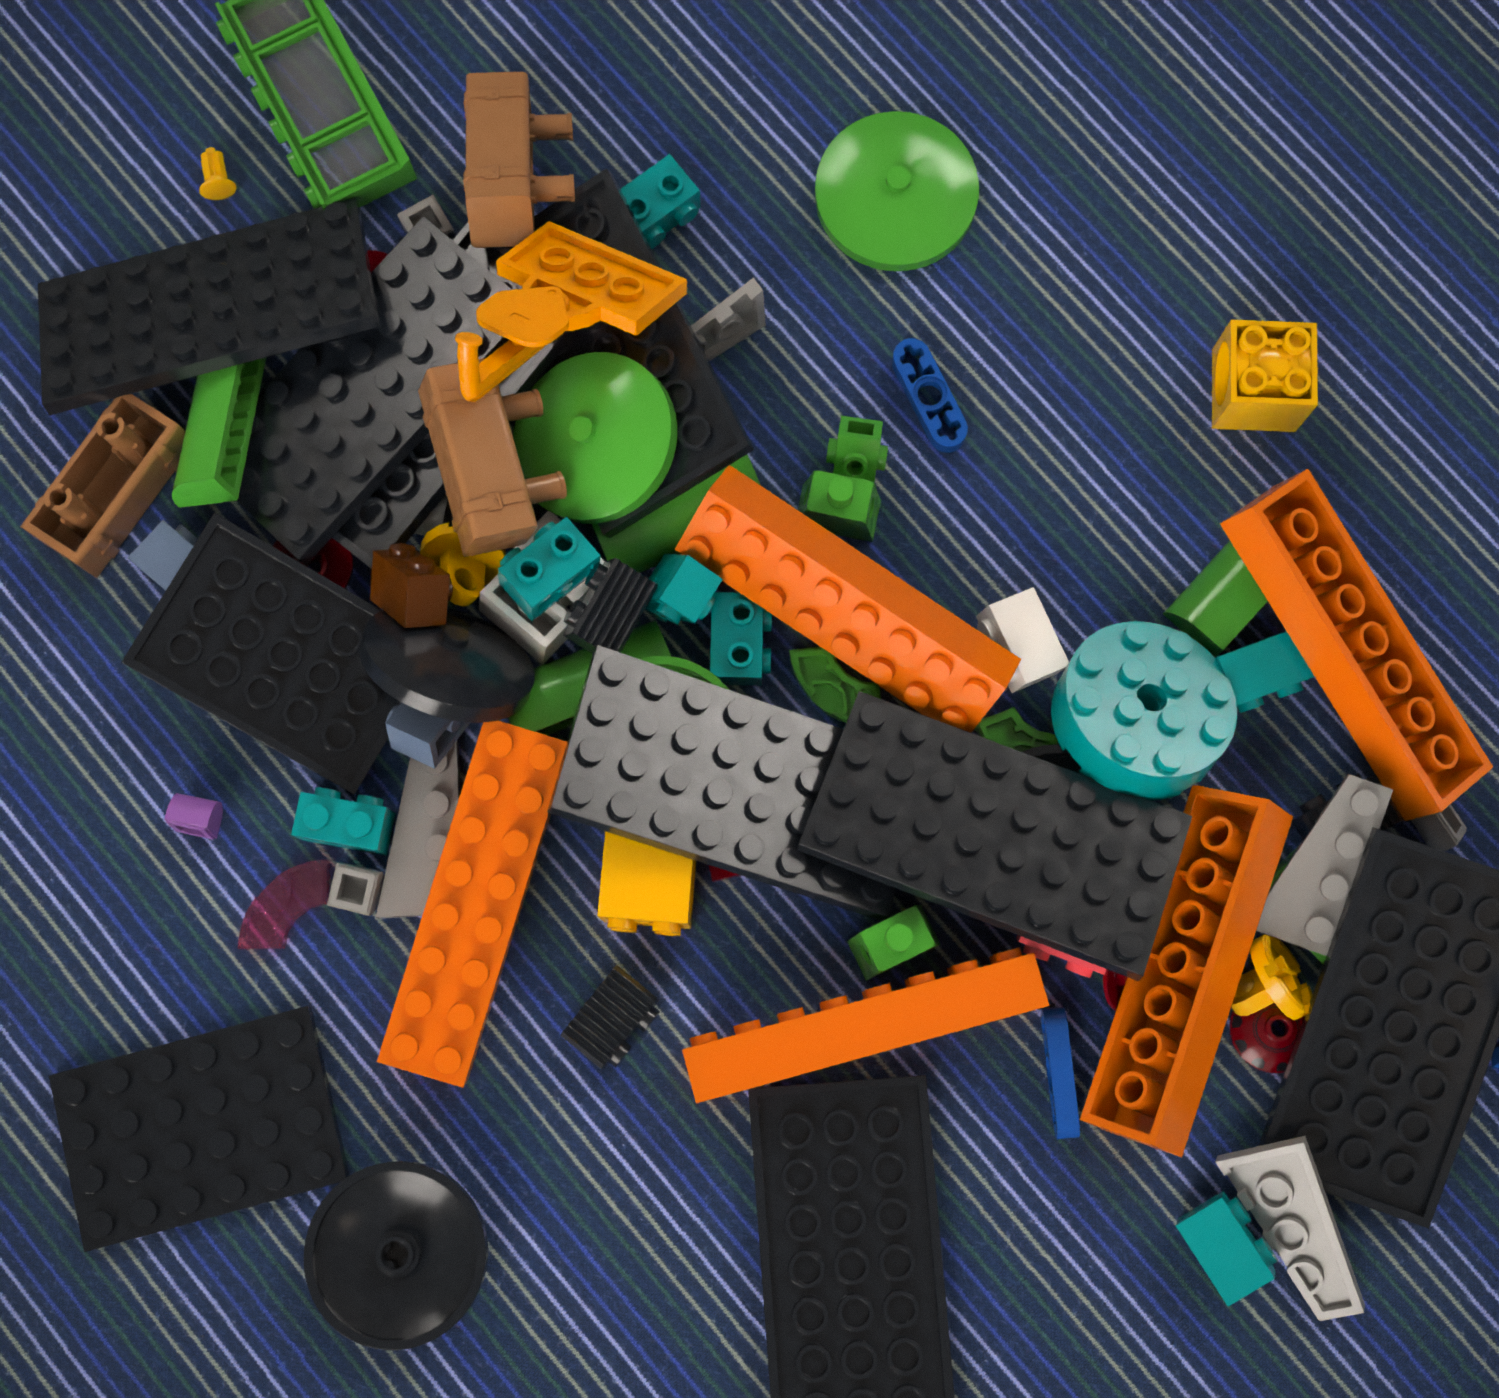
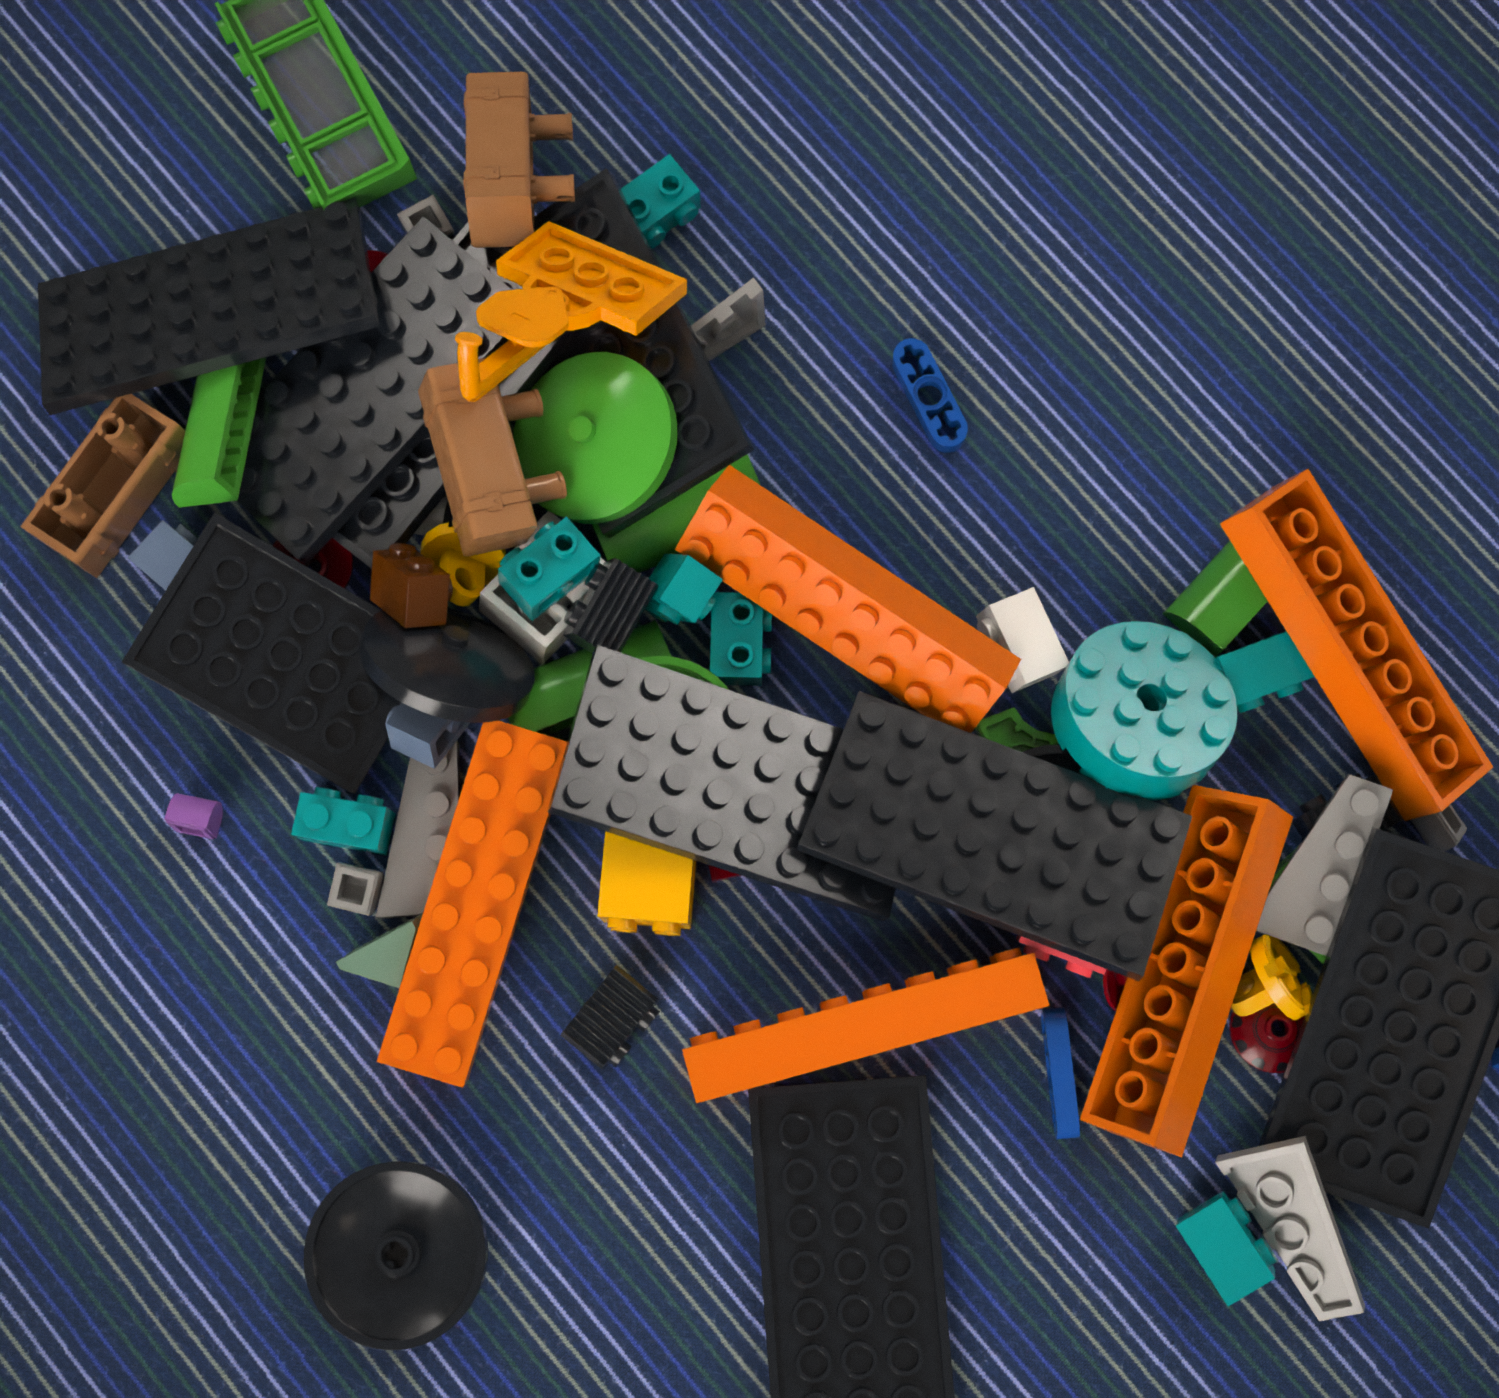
(198, 1128): black plate -> none
(216, 183): yellow piece -> none
(282, 903): clear pink tile -> none
(385, 956): none -> sand green slope
(828, 682): bright green tile -> none
(841, 504): bright green torso -> none
(858, 448): bright green brick -> none
(893, 941): bright green torso -> none
(896, 191): bright green dish -> none
(1264, 375): yellow brick -> none

